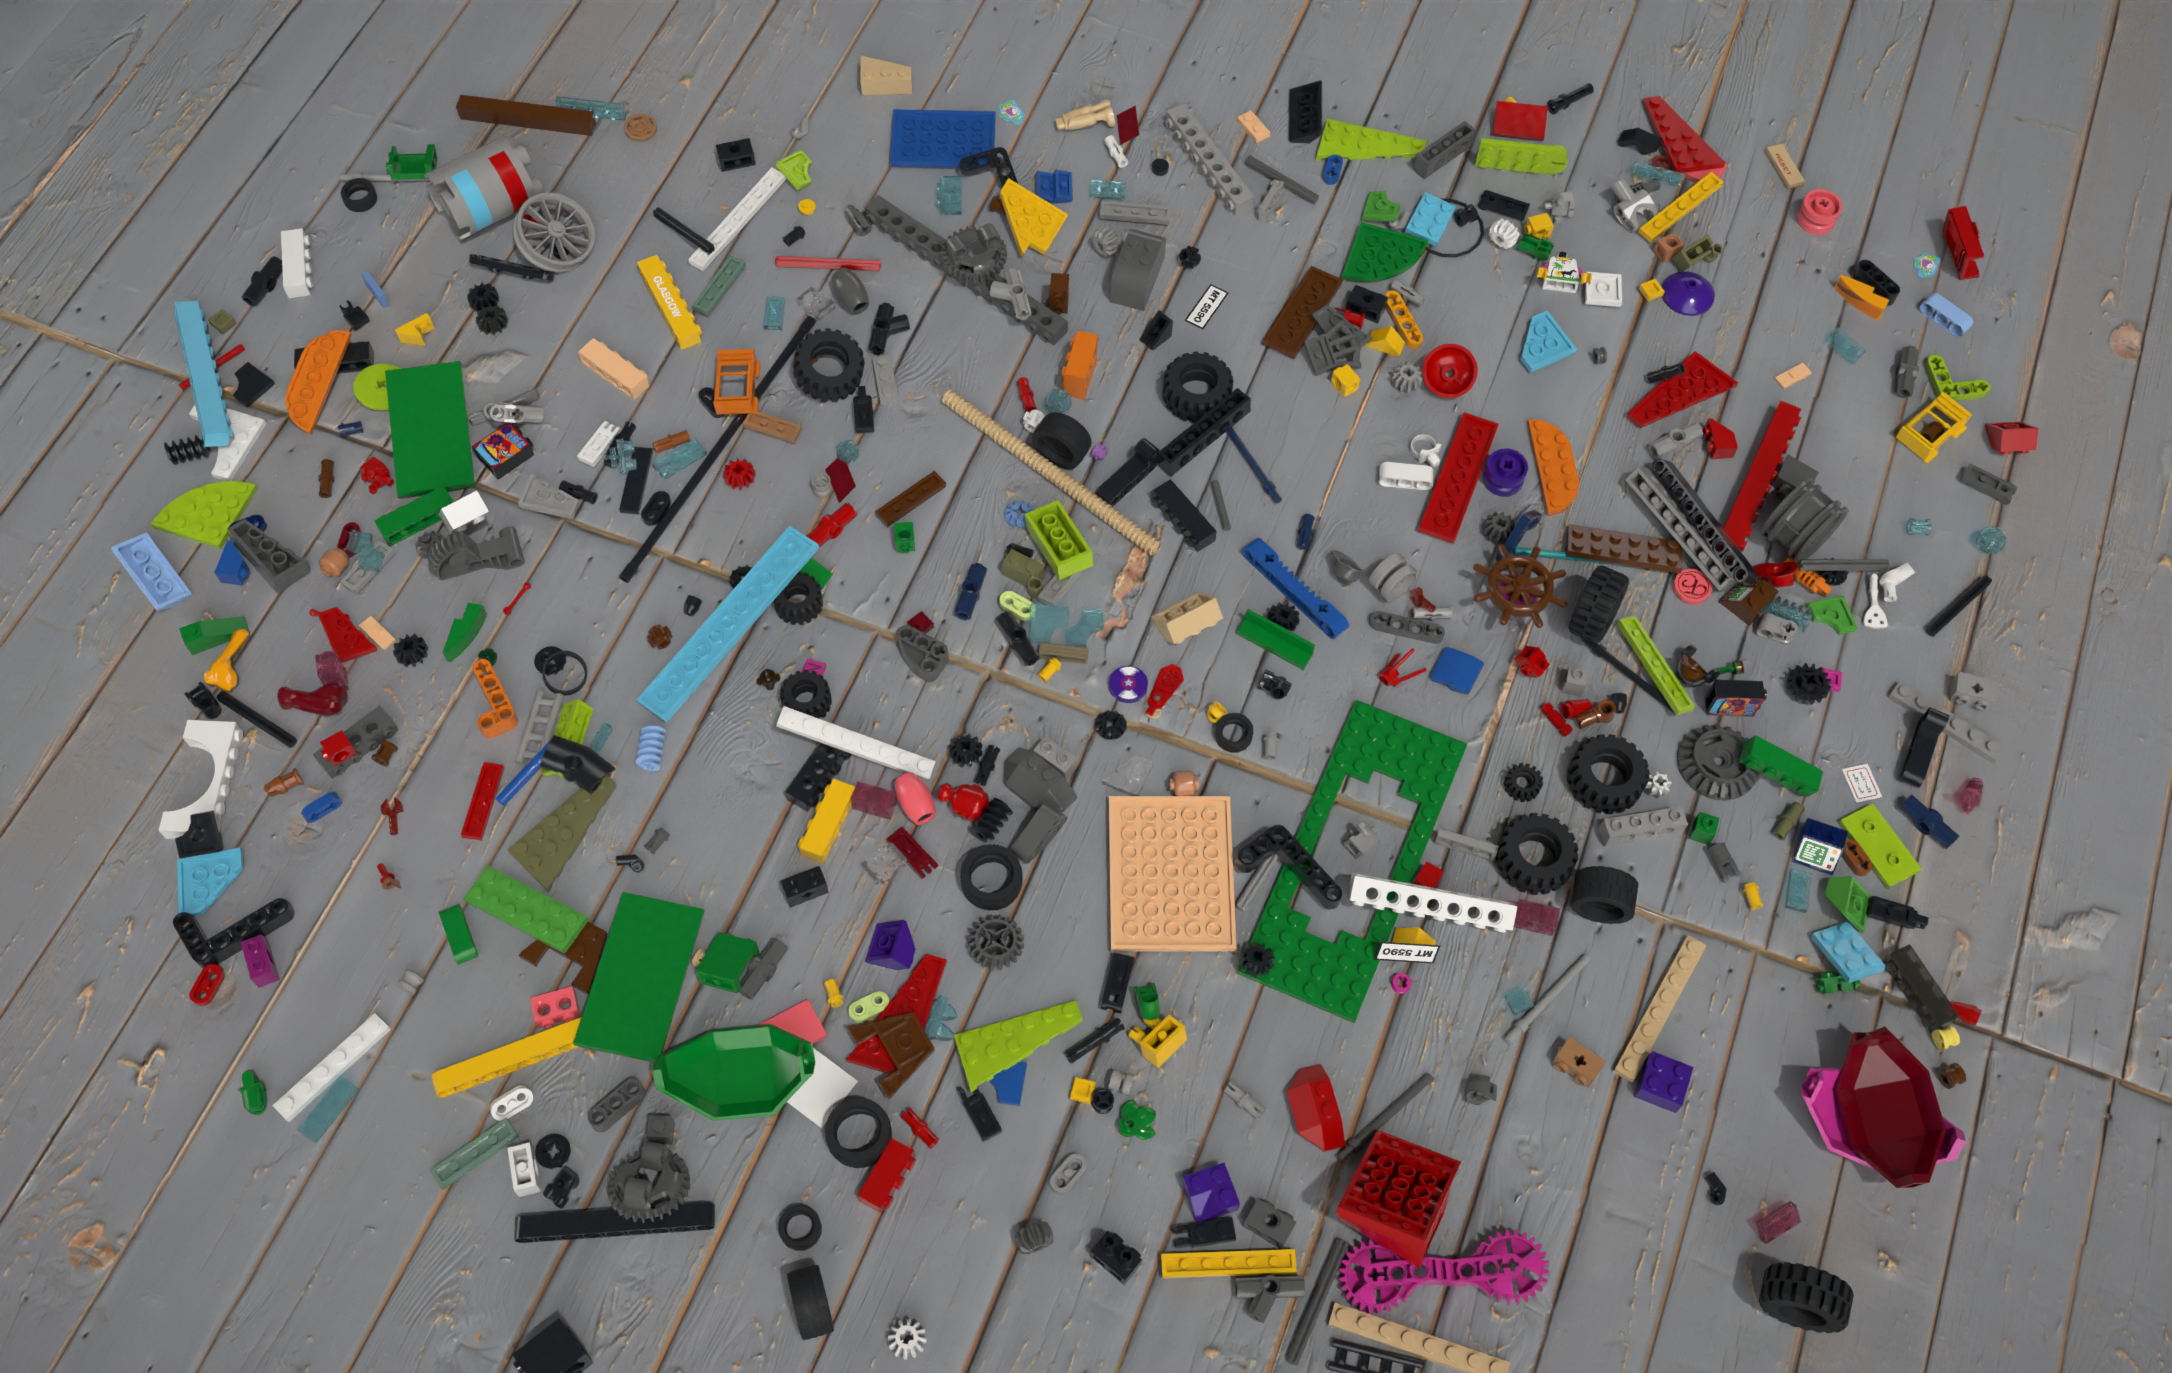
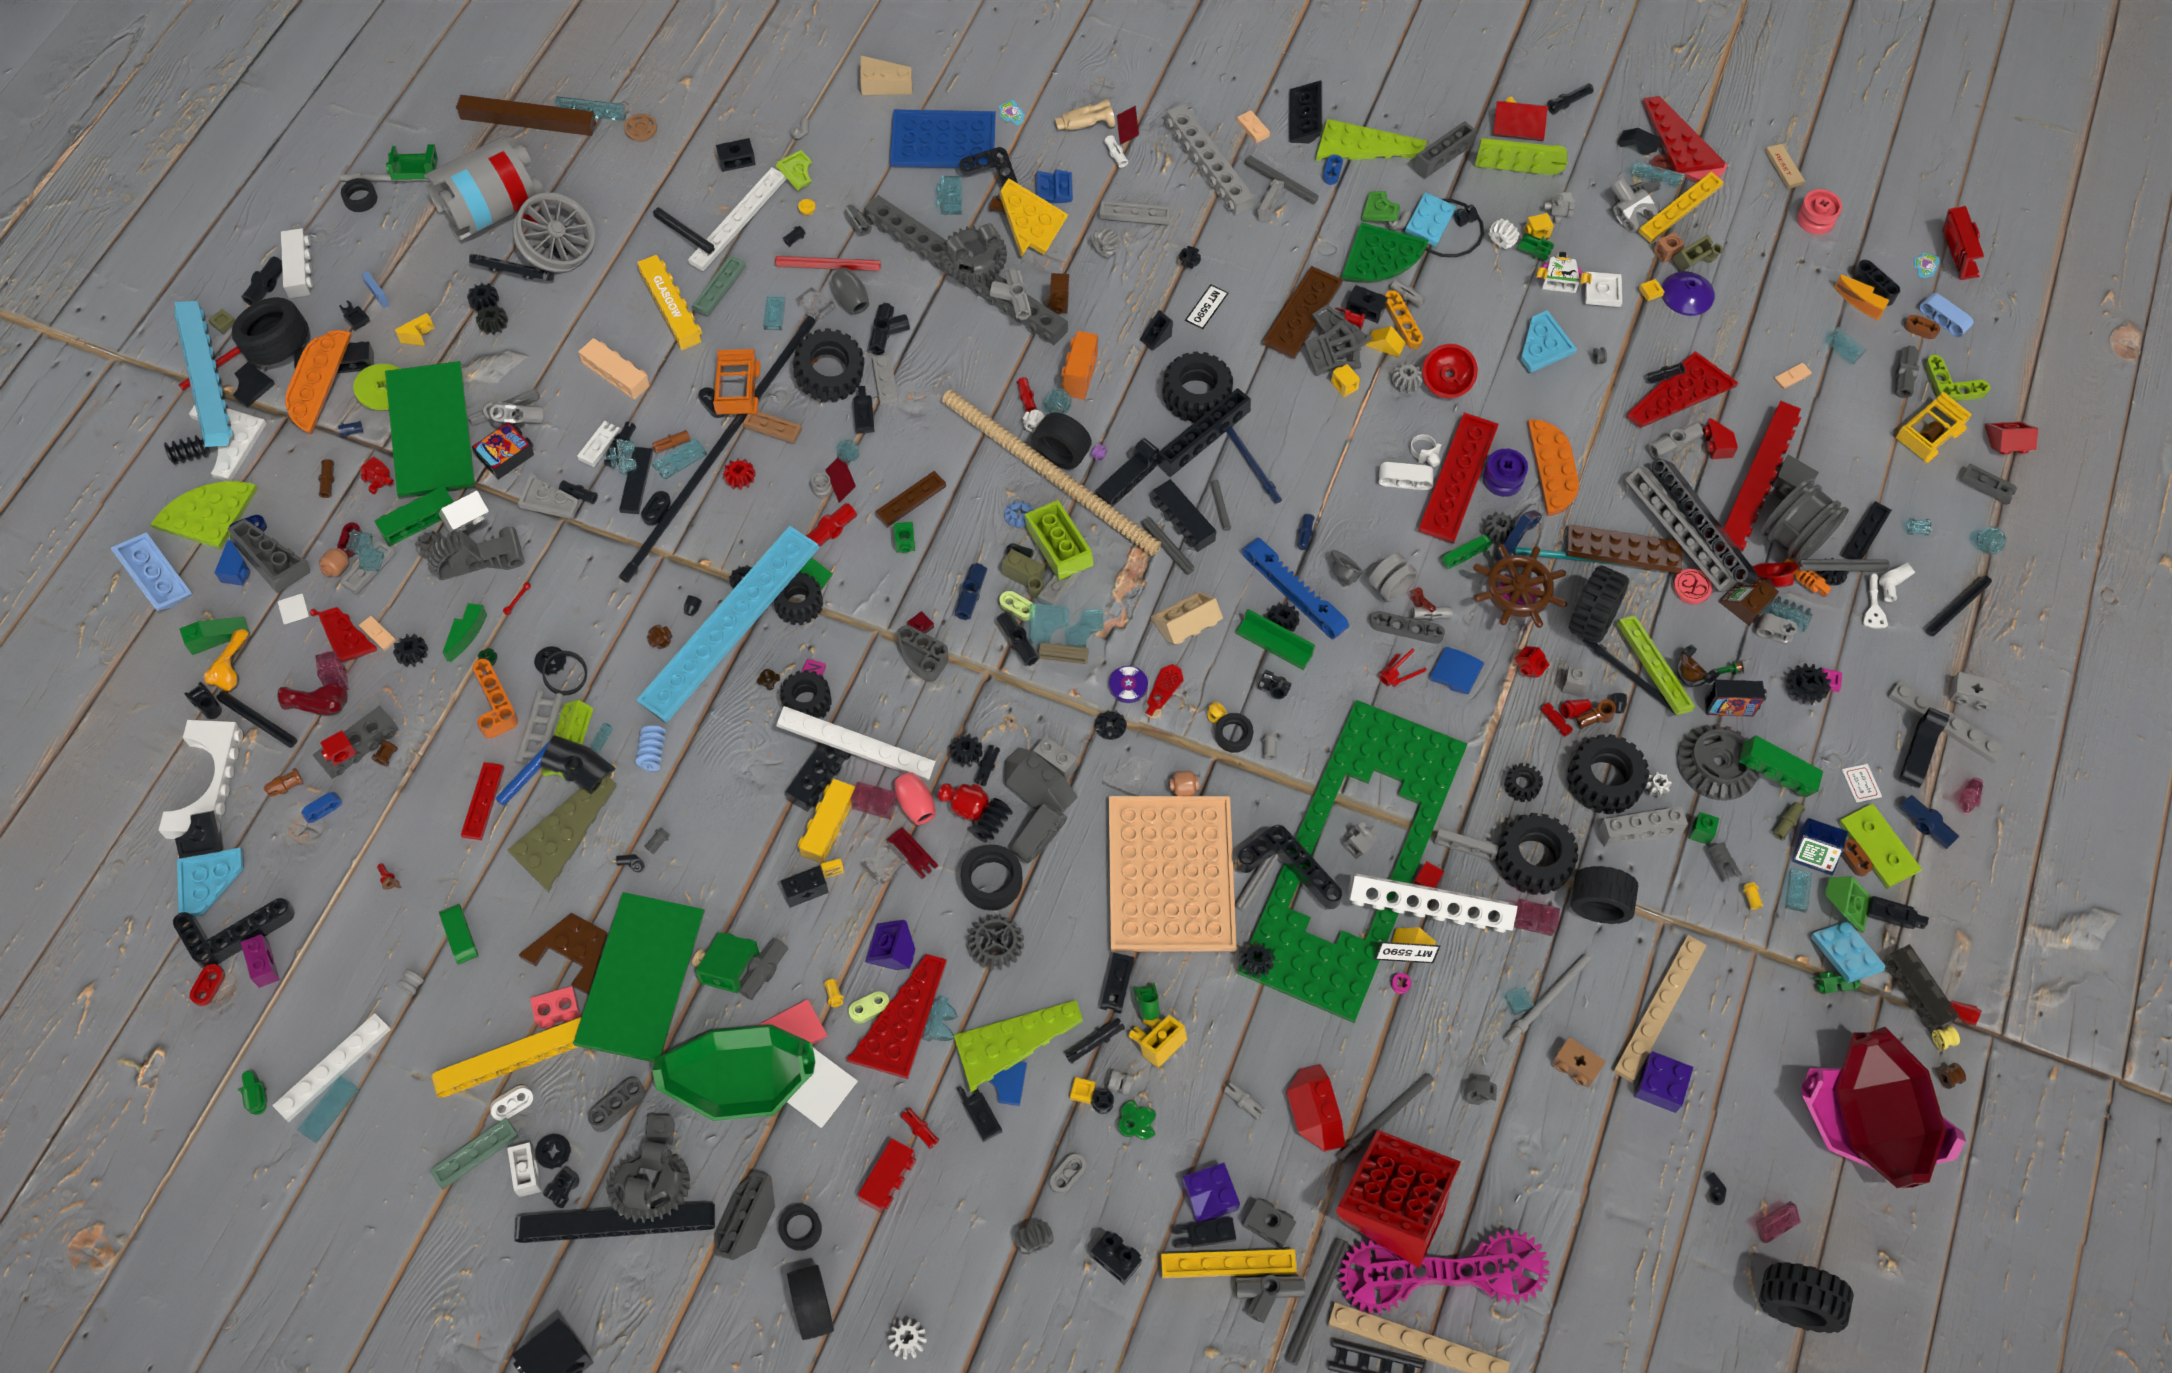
(270, 331): none -> black tyre
(293, 609): none -> white sticker
(385, 810): clear red bar -> none
(526, 909): bright green plate -> none
(745, 1217): none -> dark grey wedge
(832, 868): none -> yellow tile
(847, 1109): black tyre -> none
(904, 1042): reddish brown wing -> none
(1047, 672): yellow pin -> none
(1108, 189): clear light blue plate -> none
(1137, 269): dark grey brick -> none
(1160, 167): black tile -> none
(1168, 545): none -> dark grey axle
(1466, 551): none -> green beam
(1503, 205): black plate -> none
(1834, 613): bright green tile -> none
(1867, 532): none -> black tile
(1922, 327): none -> dark orange beam

